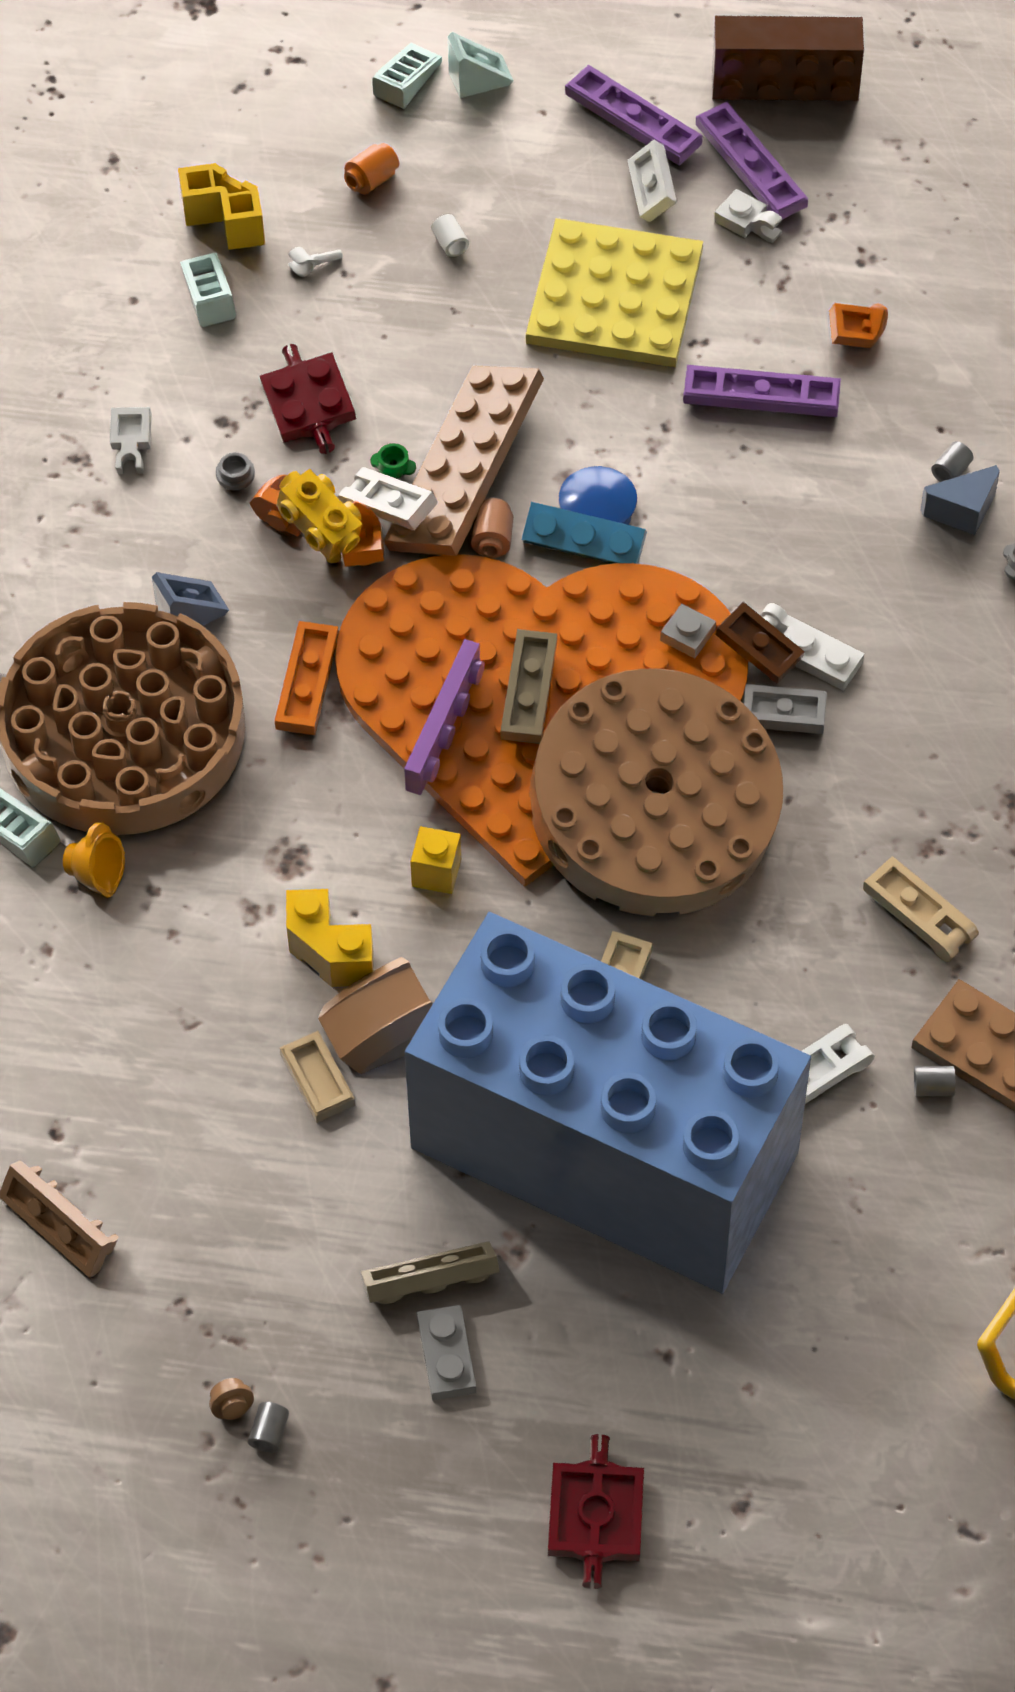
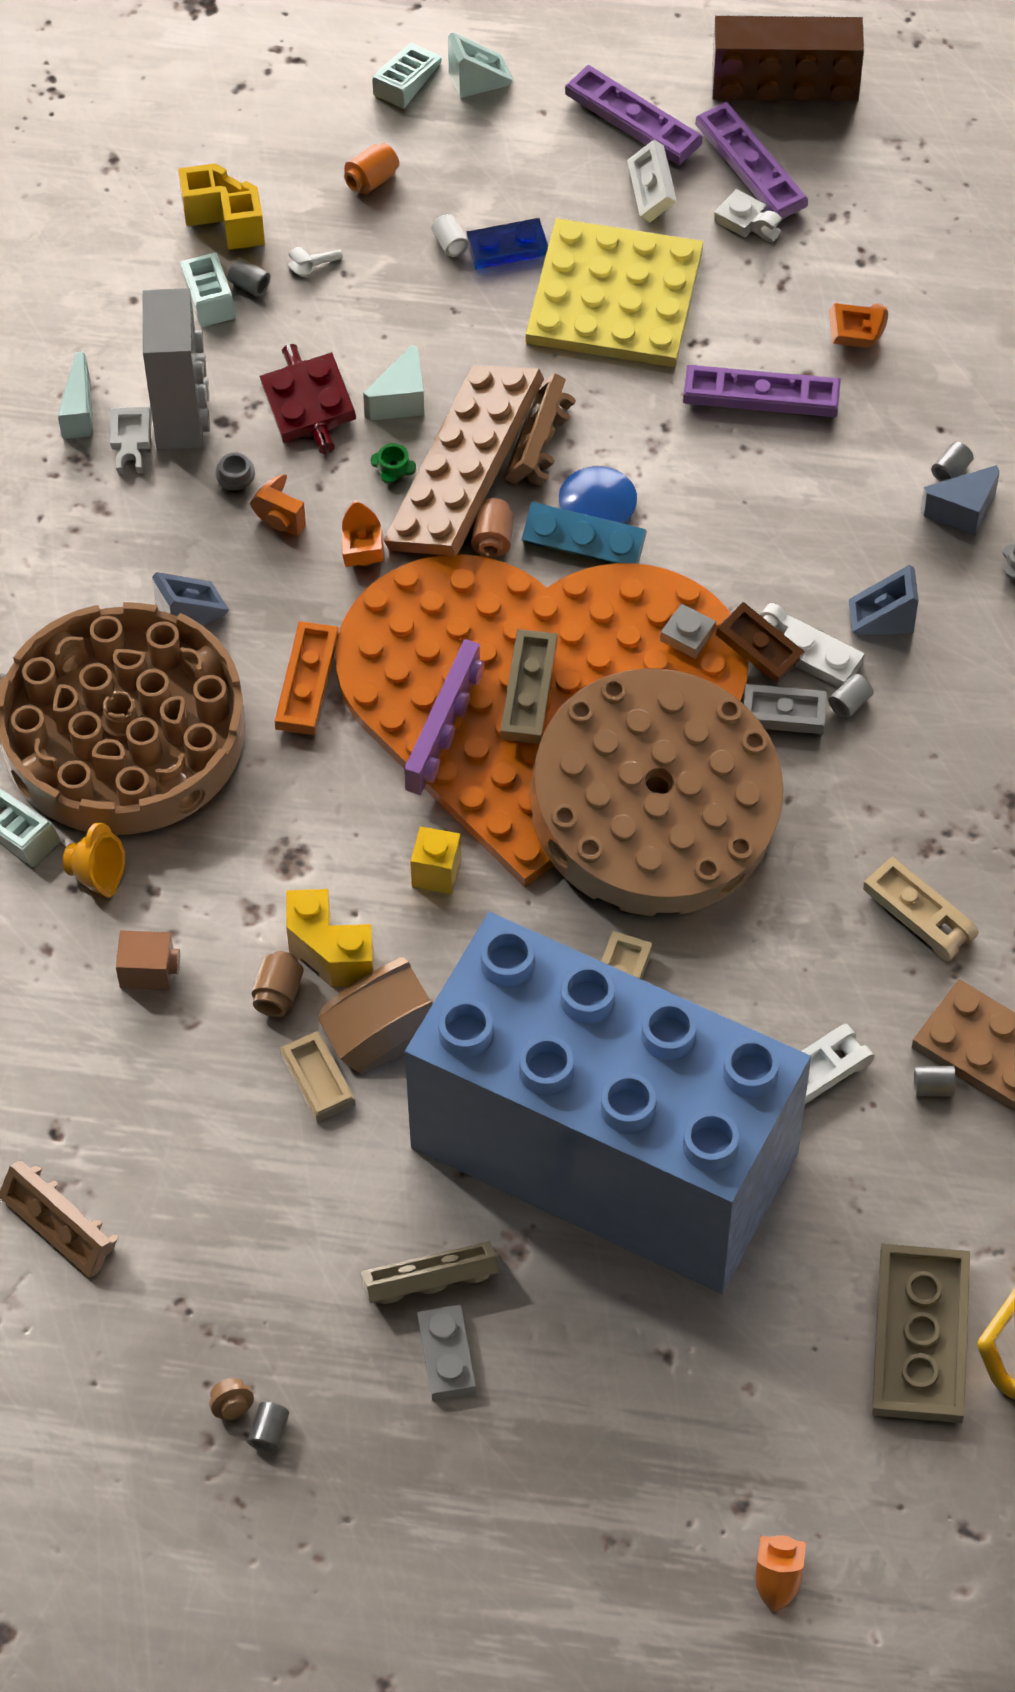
(76, 406): none -> light aqua slope
(146, 960): none -> nougat brick
(175, 369): none -> light grey brick
(248, 277): none -> flat silver hinge
(277, 983): none -> medium nougat brick
(319, 514): yellow brick -> none
(390, 498): white plate -> none
(397, 390): none -> light aqua slope
(507, 243): none -> clear blue plate
(538, 431): none -> medium nougat plate
(596, 1511): dark red plate -> none
(779, 1570): none -> orange plate
(850, 696): none -> light grey hinge
(886, 606): none -> sand blue slope
(921, 1333): none -> dark tan plate

